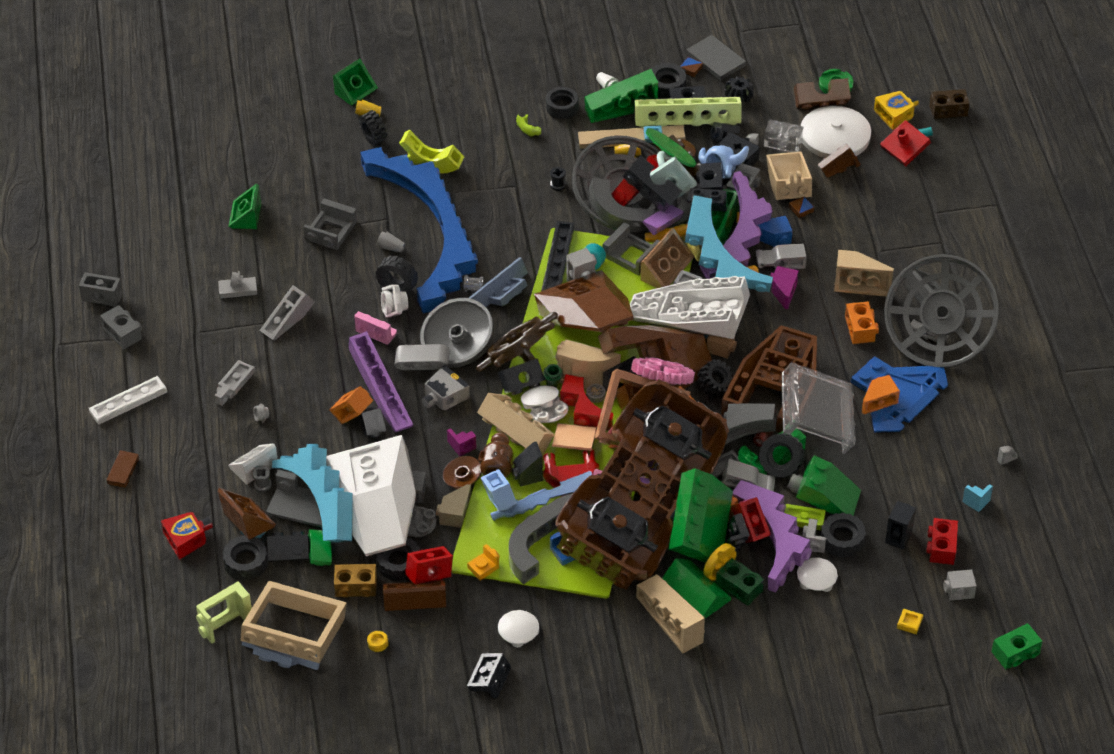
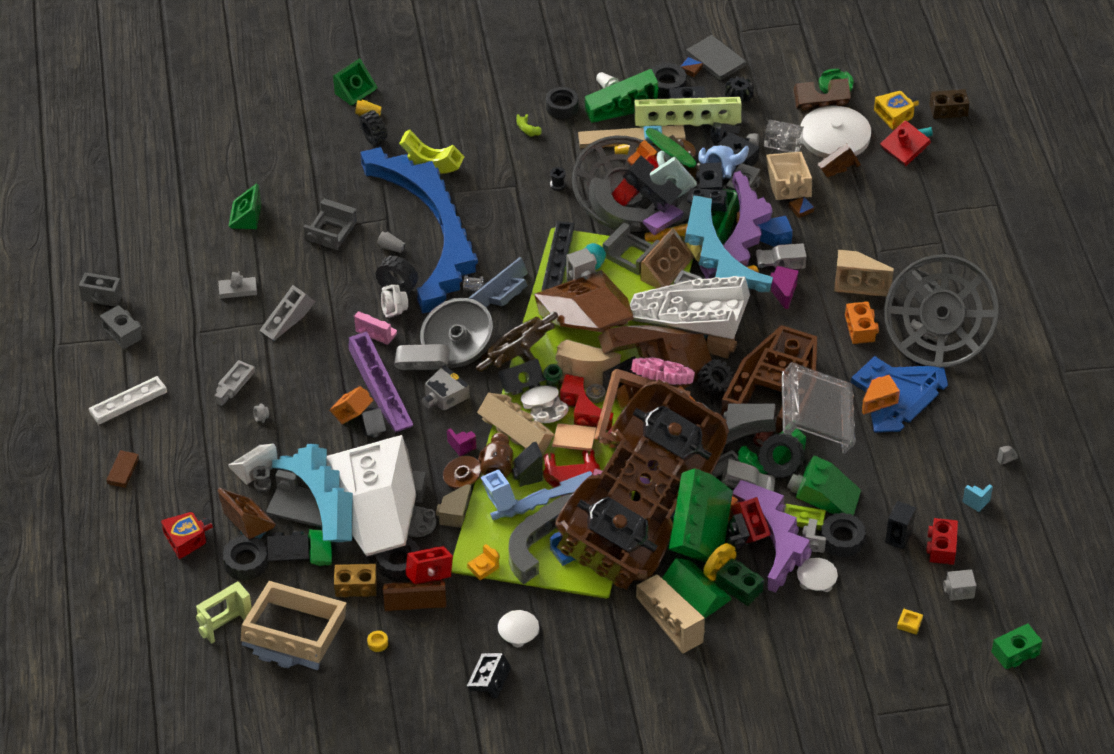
(644, 150): none -> orange panel

